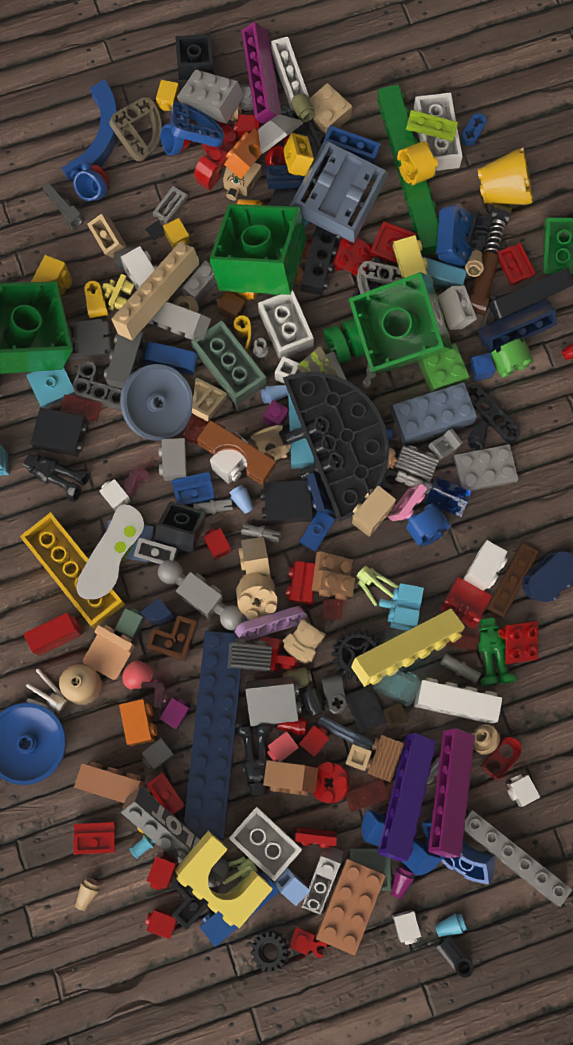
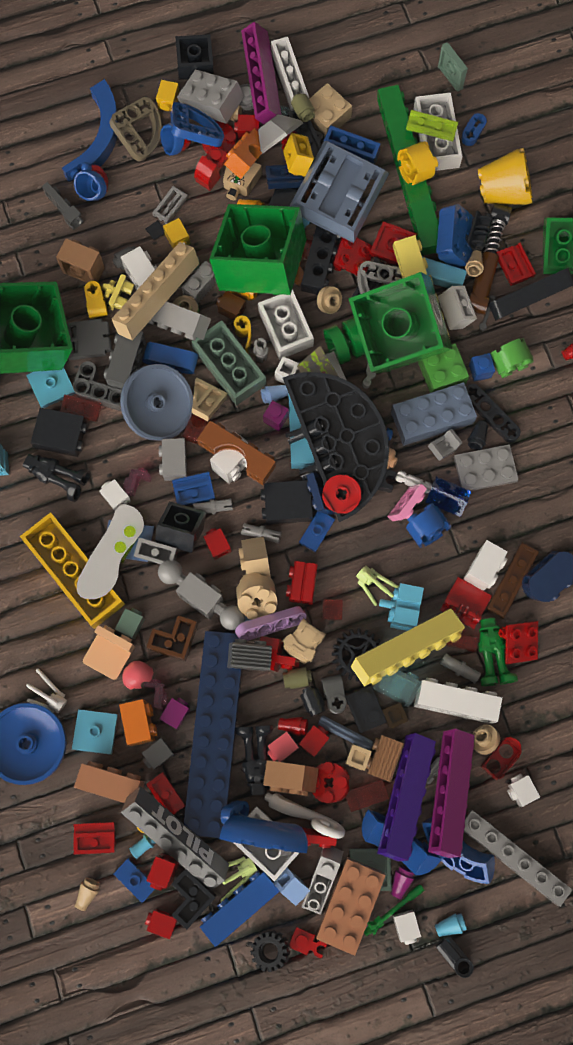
(53, 271): yellow slope -> none
(53, 634): red brick -> none
(80, 261): none -> medium nougat brick
(87, 688): tan cylinder -> none
(95, 732): none -> medium azure plate
(106, 235): tan brick -> none
(134, 880): none -> blue plate
(157, 613): dark blue brick -> none
(234, 808): none -> blue beam
(236, 905): light yellow arch -> none
(242, 499): light blue cone -> none
(265, 834): none -> blue brick
(271, 436): tan piece -> none
(272, 701): brick -> none
(275, 156): red hair -> none
(318, 821): none -> white plant
(329, 299): none -> tan plate
(333, 576): medium nougat plate -> none
(346, 483): none -> red plate
(373, 511): tan brick -> none
(374, 925): none -> green piece
(416, 463): light grey brick -> none
(452, 67): none -> sand green tile
(518, 326): dark blue brick -> none

